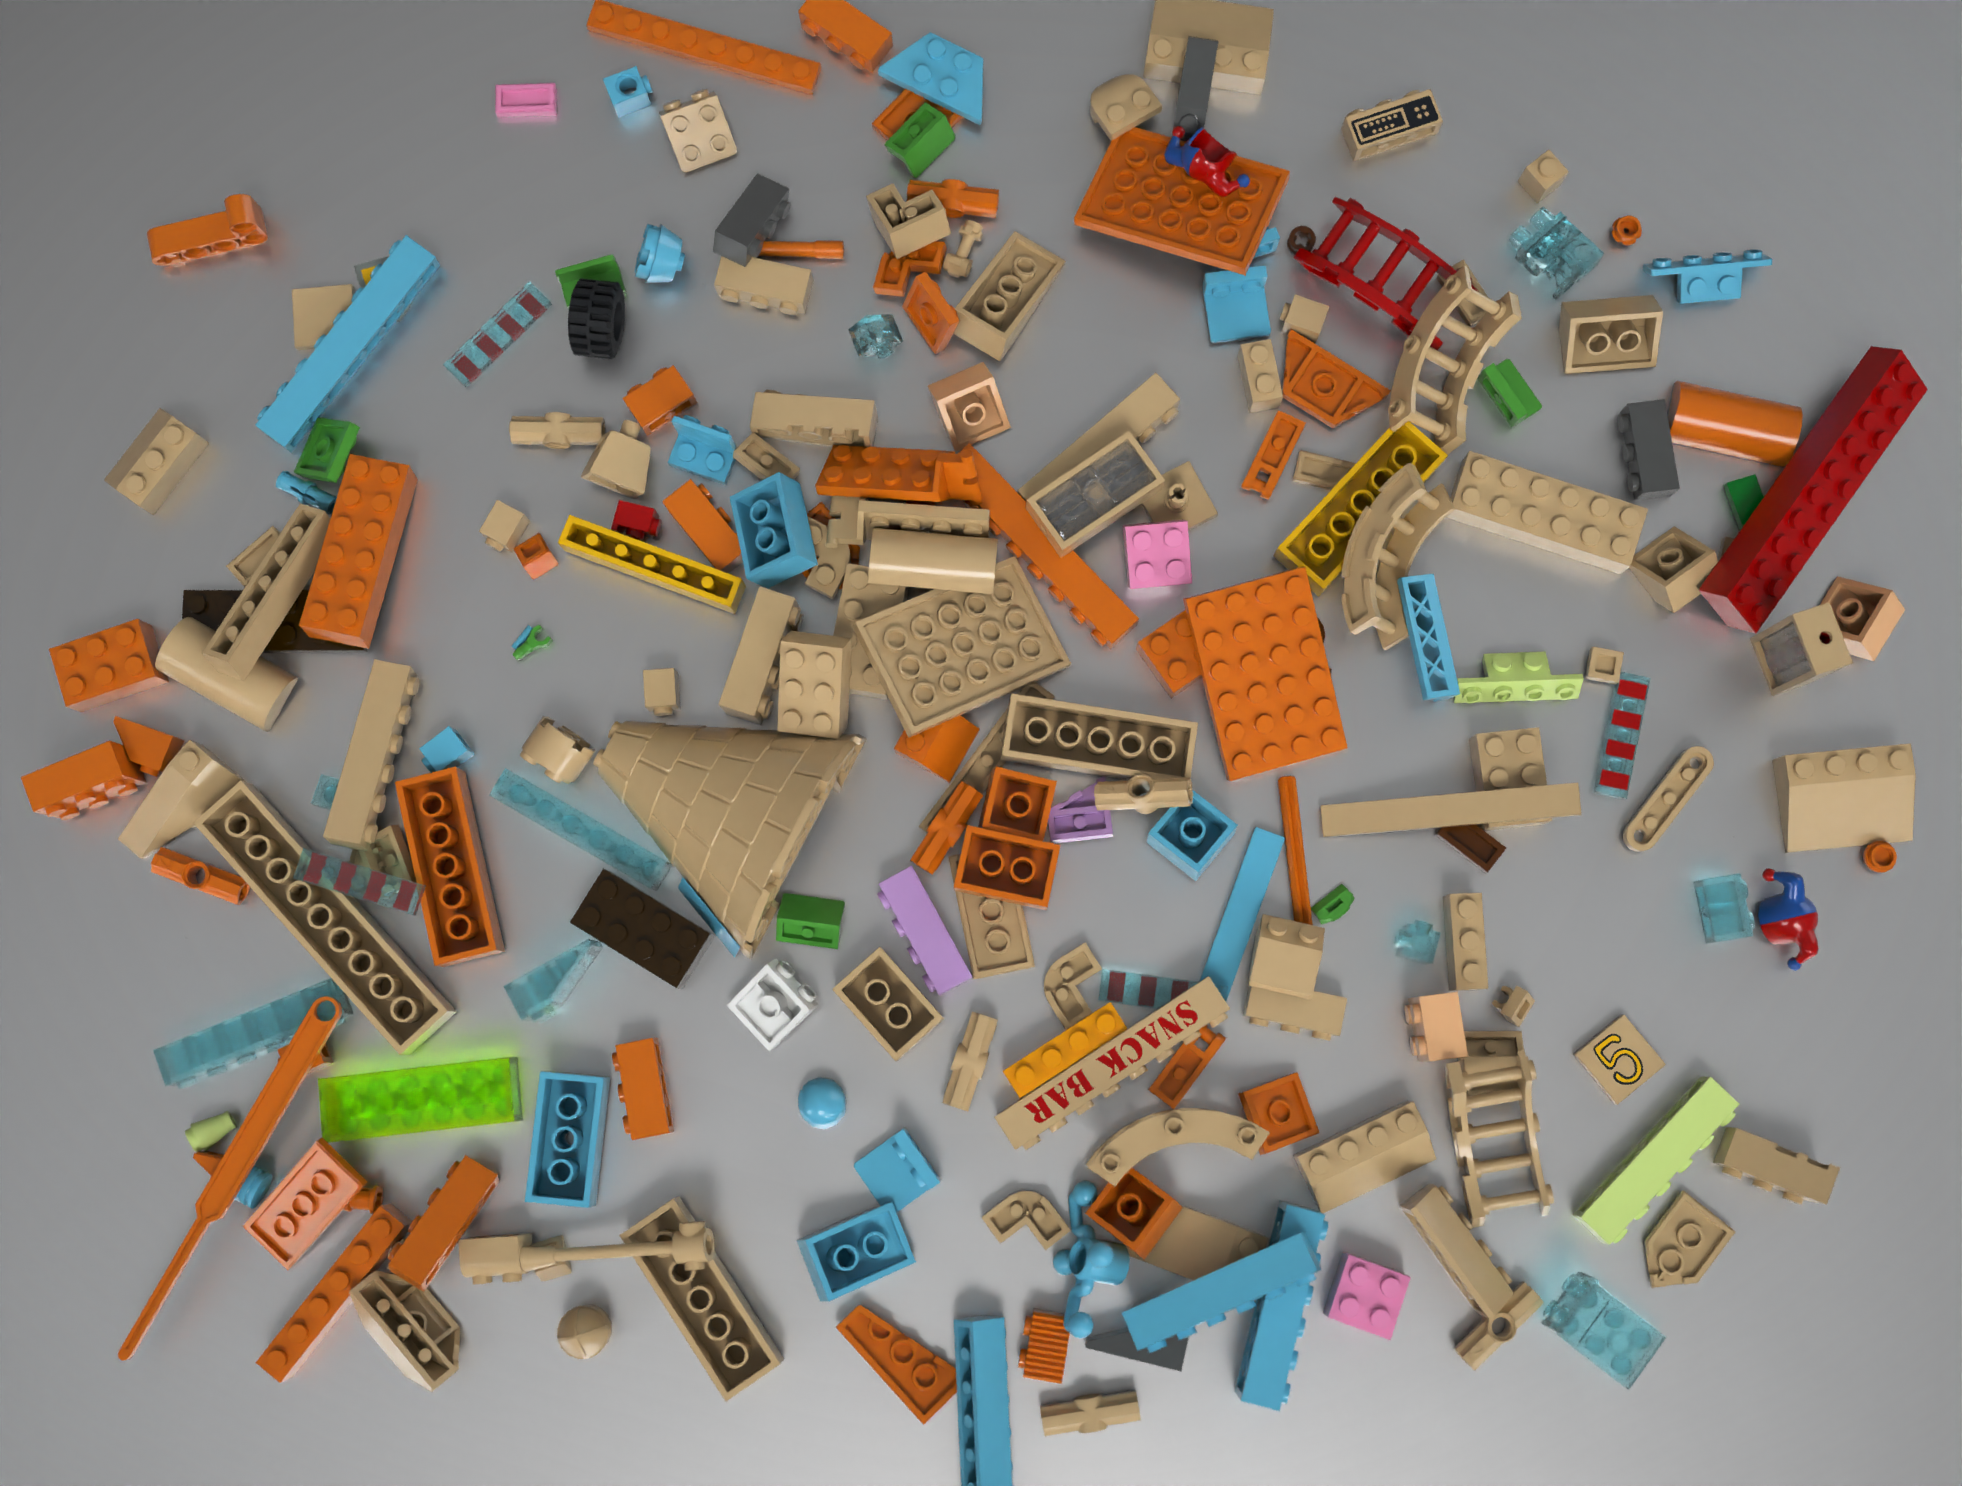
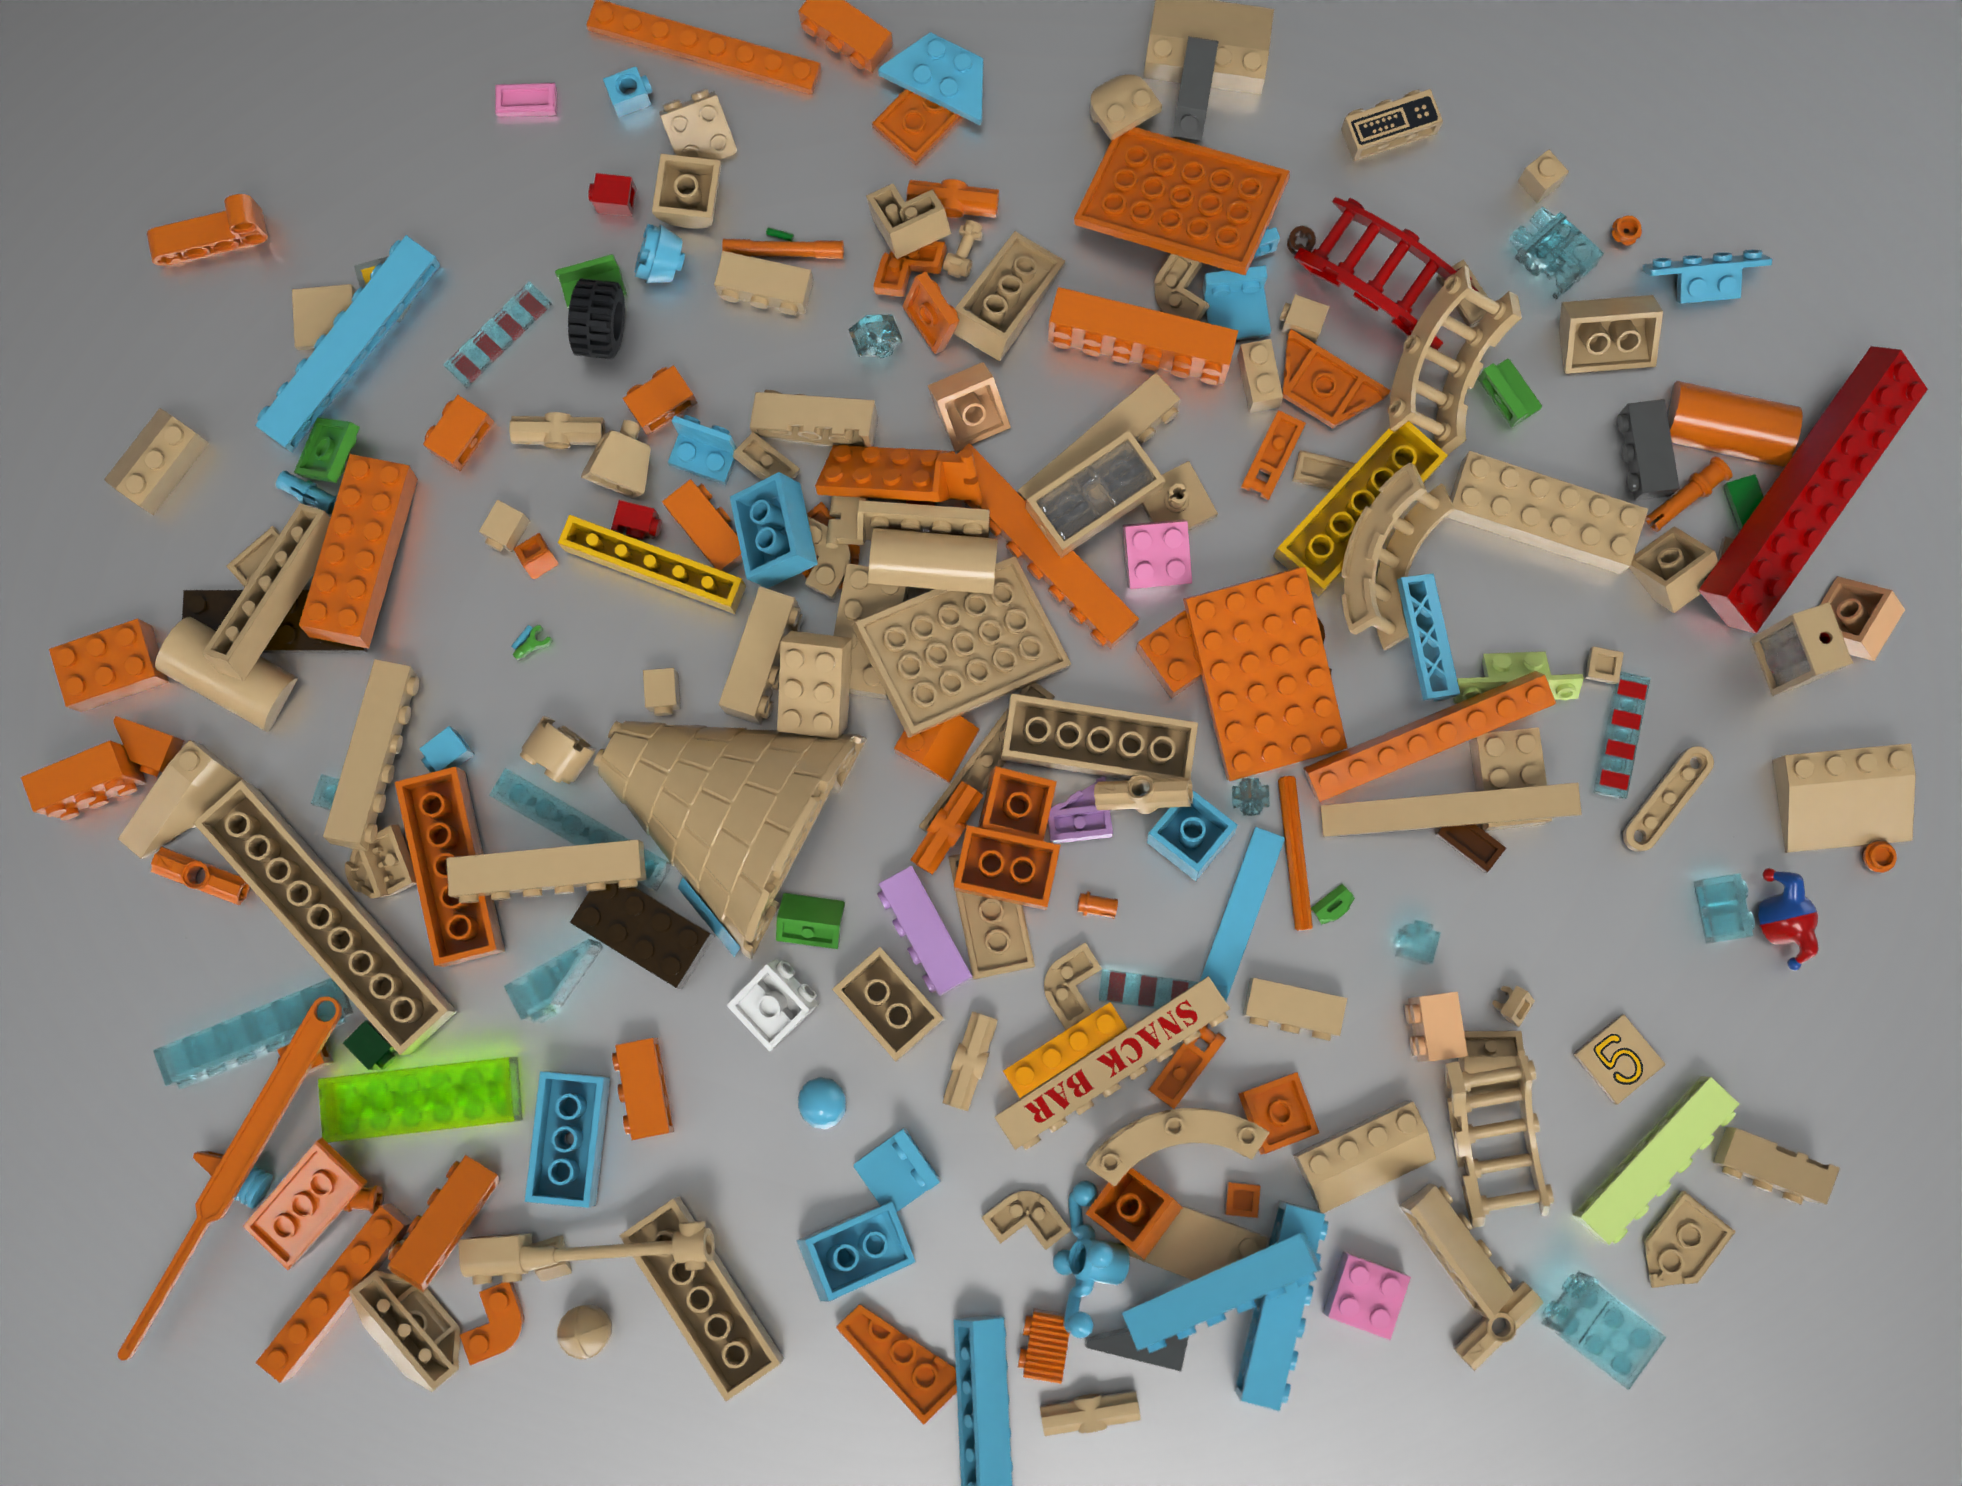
(209, 1131): yellowish green cone -> none
(359, 882): clear light blue tile -> none
(370, 1047): none -> dark green brick
(458, 432): none -> orange brick
(504, 1324): none -> orange plate
(546, 870): none -> tan brick
(613, 194): none -> red brick
(686, 191): none -> tan brick
(751, 220): dark grey brick -> none
(779, 234): none -> green piece
(921, 139): bright green panel -> none
(1097, 905): none -> orange pin
(1141, 336): none -> orange brick
(1172, 285): none -> tan plate
(1204, 160): red piece -> none
(1242, 1199): none -> orange plate
(1250, 796): none -> clear light blue gear
(1286, 956): tan slope -> none
(1429, 735): none -> orange brick
(1465, 941): tan brick -> none
(1699, 485): none -> orange pin

